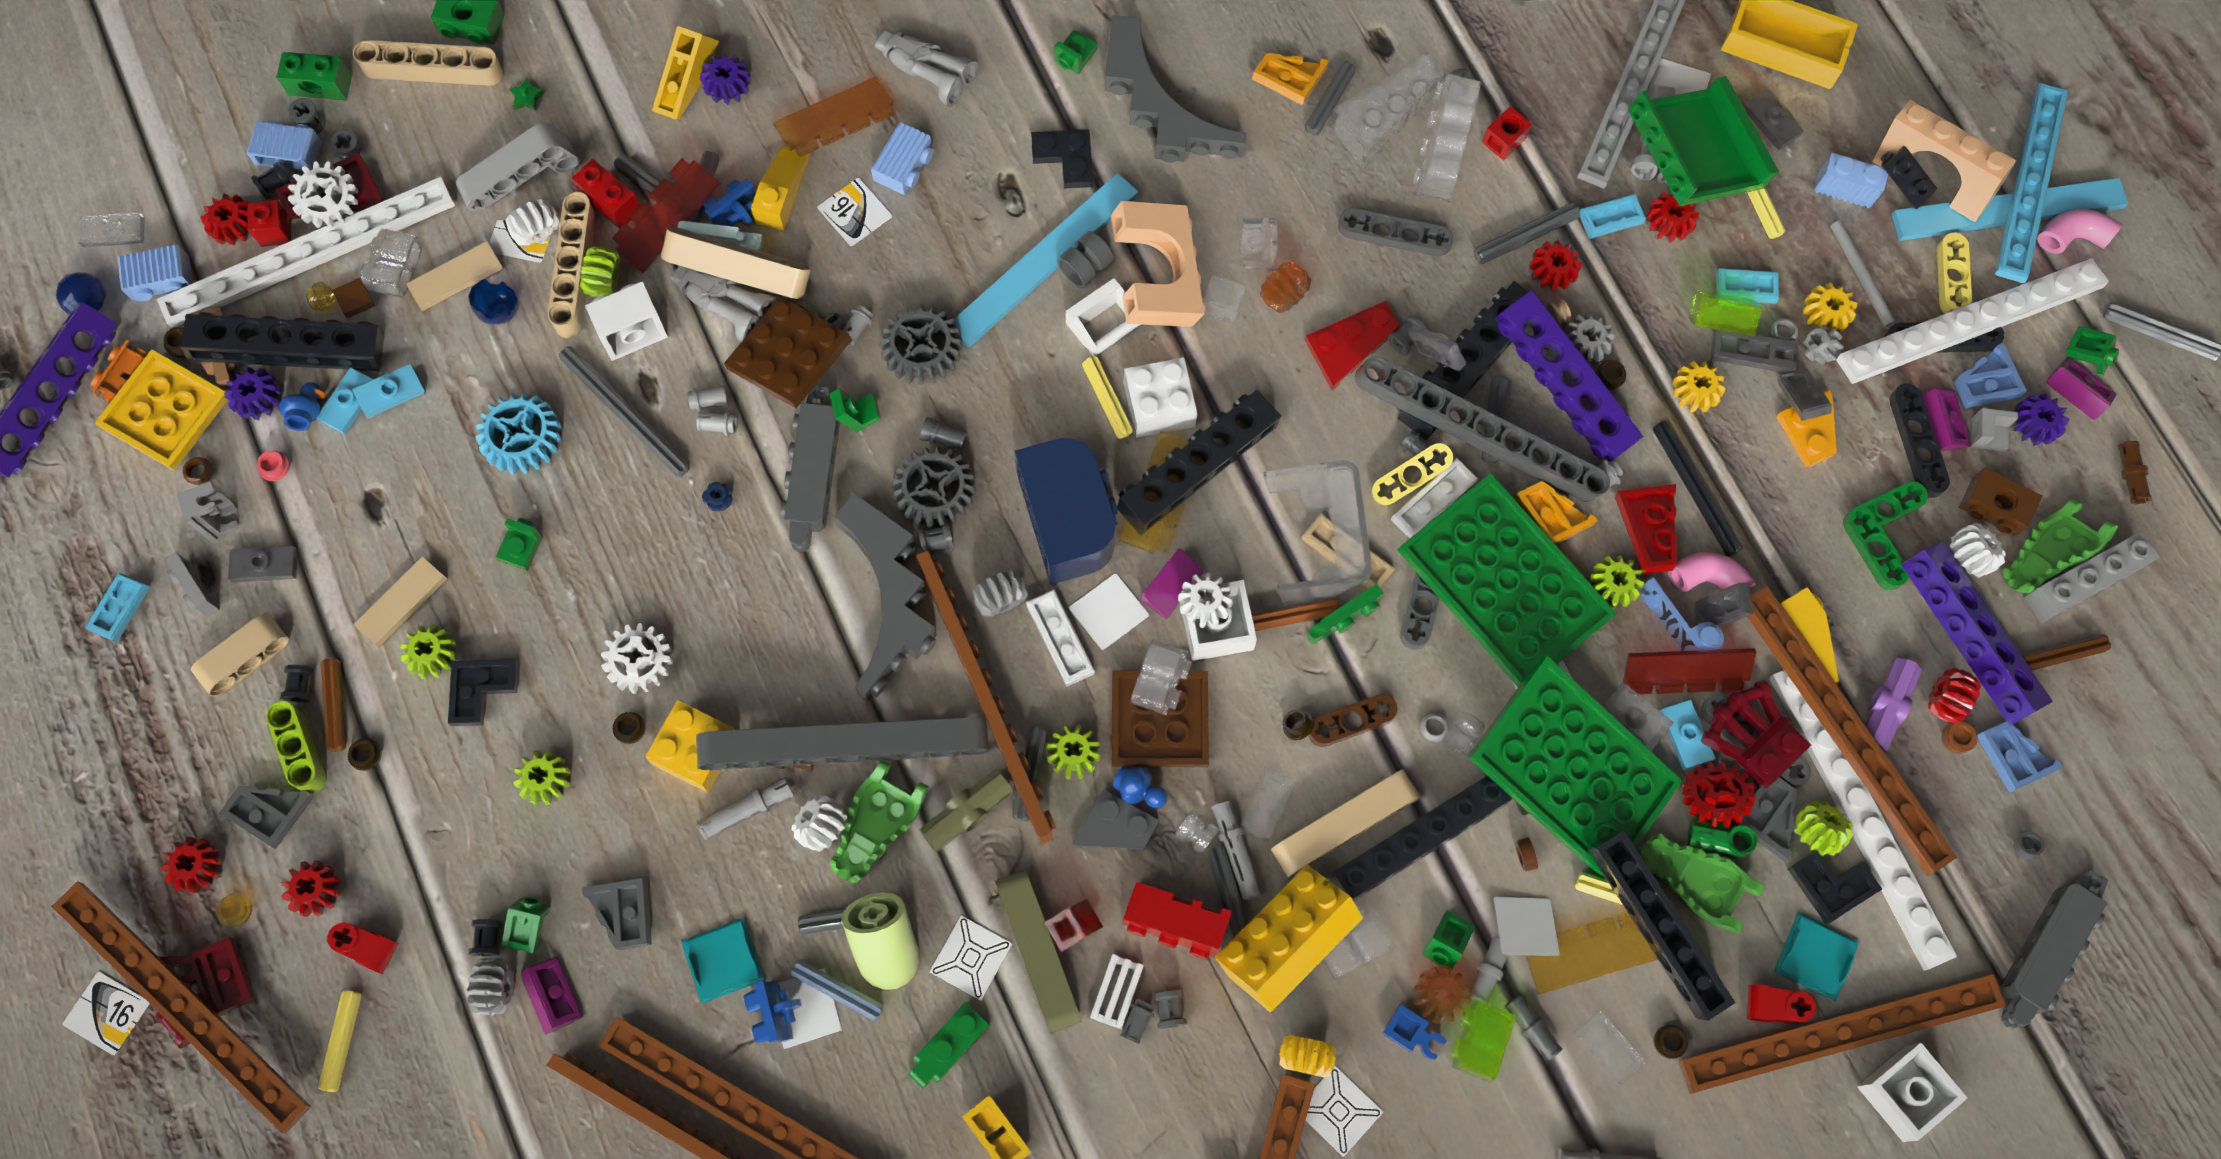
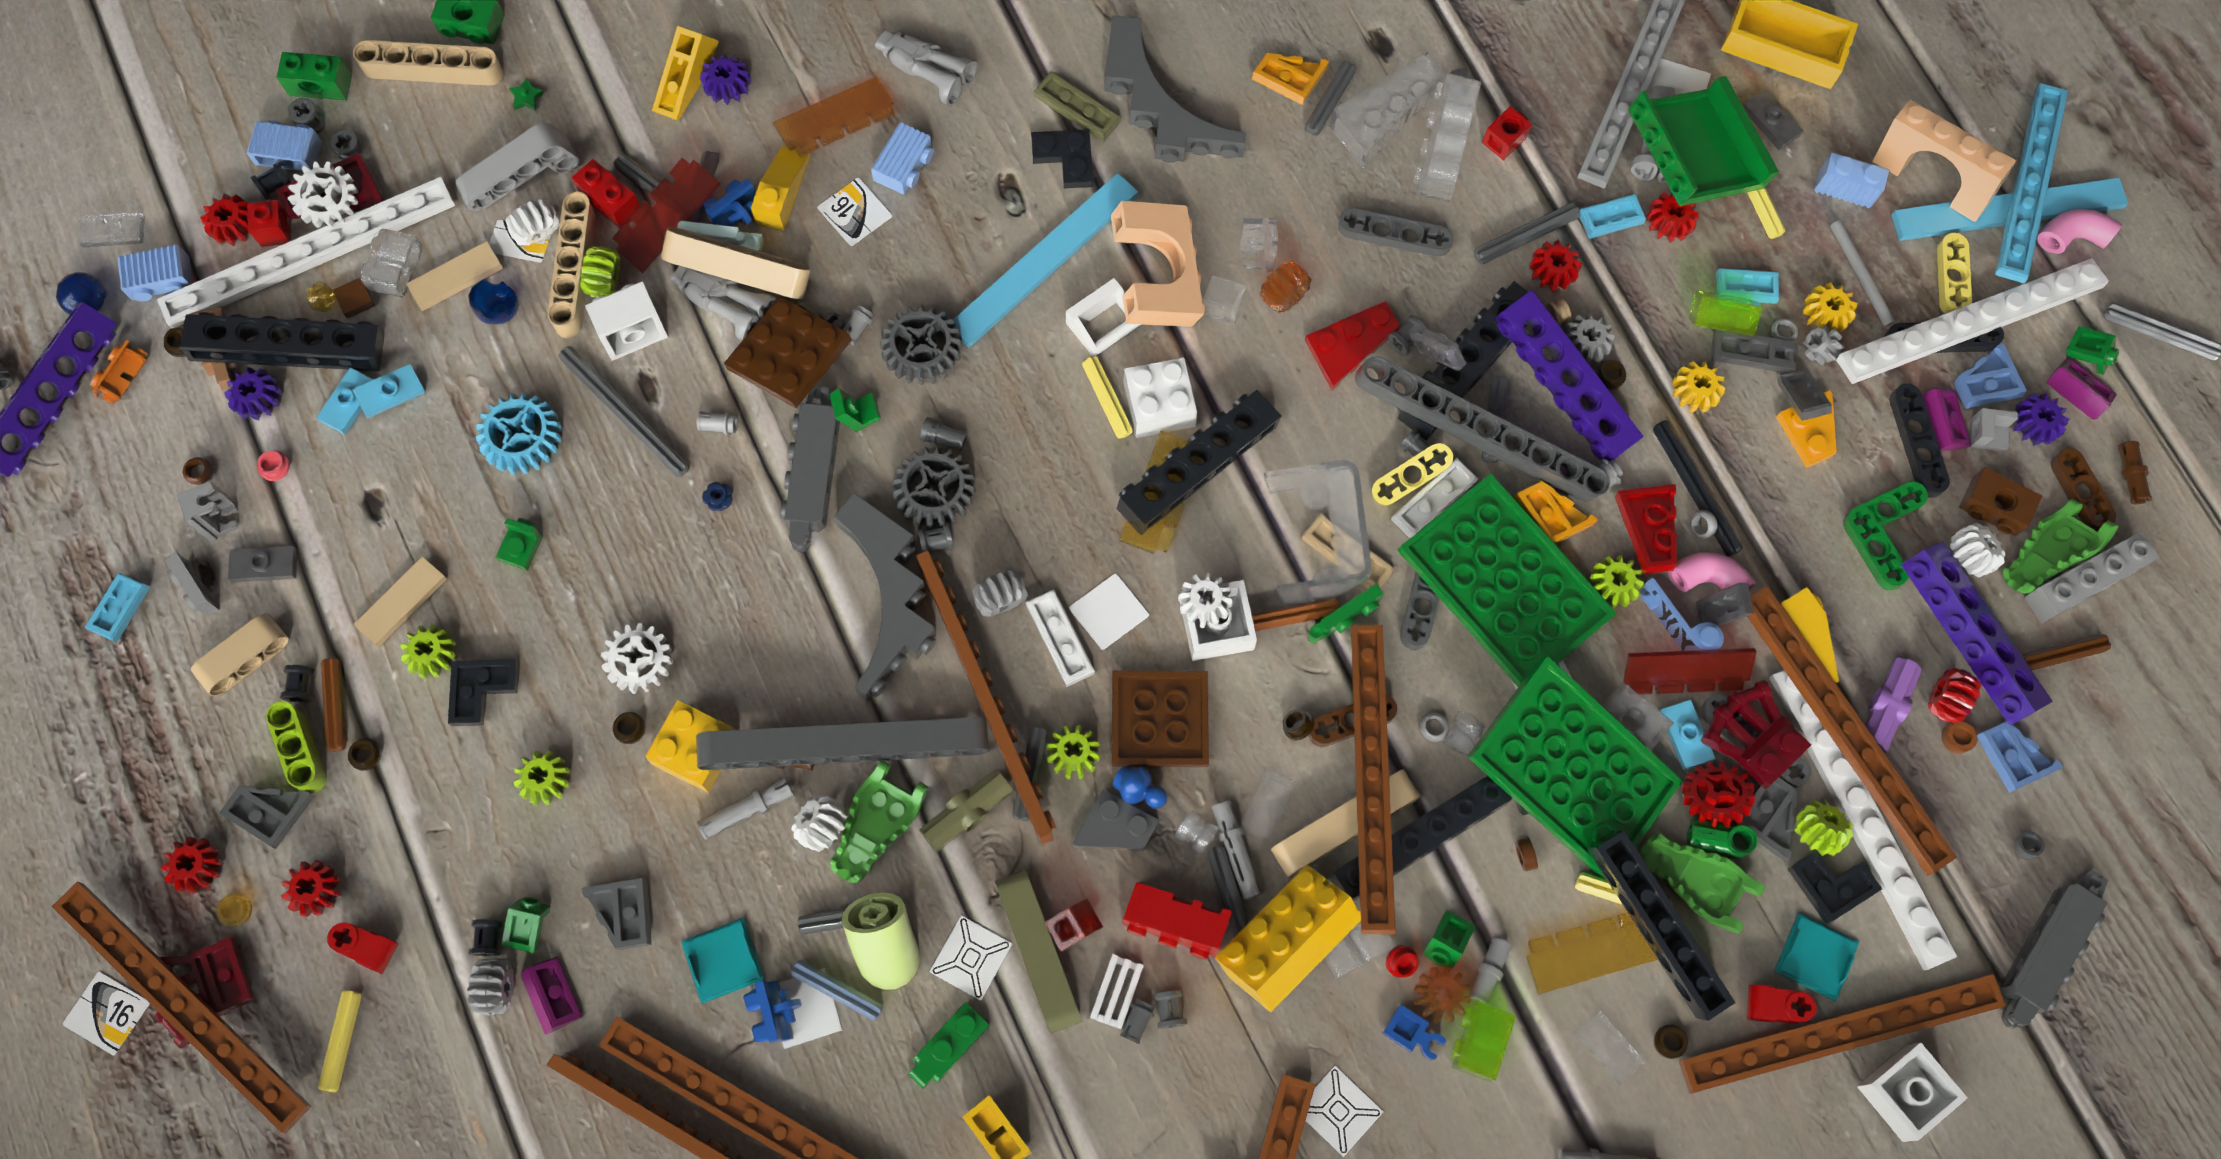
(162, 410): yellow plate -> none
(302, 408): blue animal -> none
(706, 397): light grey pin -> none
(1067, 507): dark blue brick -> none
(1074, 52): green bracket -> none
(1077, 106): none -> olive tile
(1088, 256): dark grey wheel -> none
(1160, 676): clear brick -> none
(1167, 585): magenta slope -> none
(1307, 1056): yellow gear -> none
(1372, 781): none -> dark orange plate
(1402, 961): none -> red plate
(1526, 926): white sticker -> none
(1533, 1028): dark grey pin -> none
(1711, 520): none -> light grey piece
(1908, 176): black hinge -> none
(2086, 477): none -> reddish brown beam

